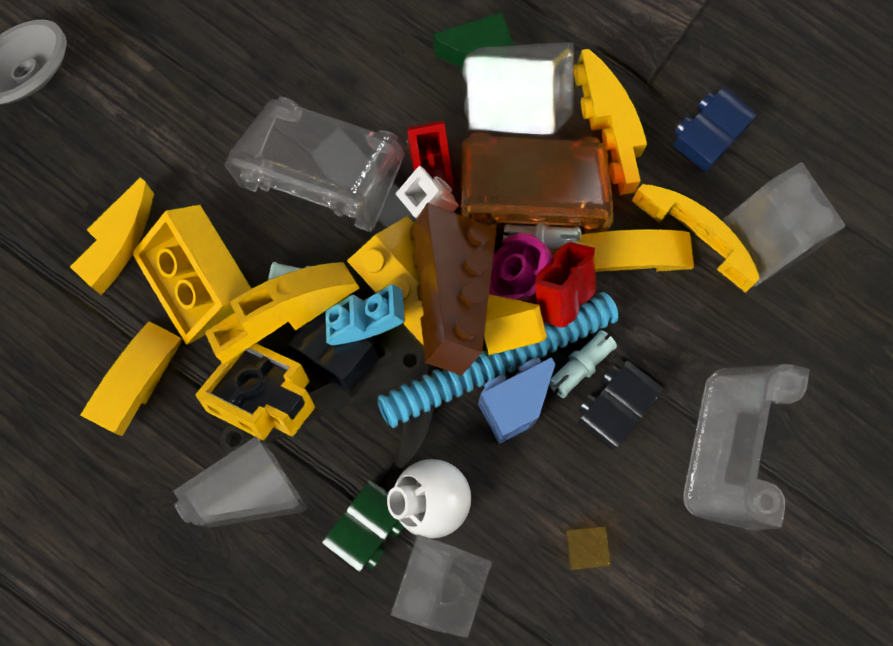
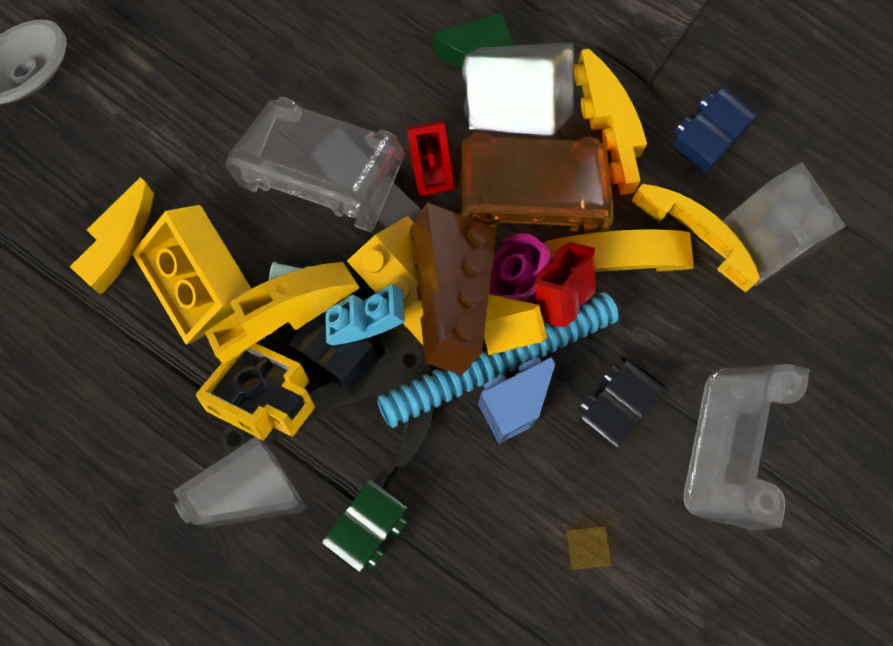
(132, 378): yellow slope -> none
(422, 189): white brick -> none
(430, 498): white brick -> none
(441, 587): clear slope -> none
(550, 236): light aqua pin -> none
(582, 363): light aqua pin -> none

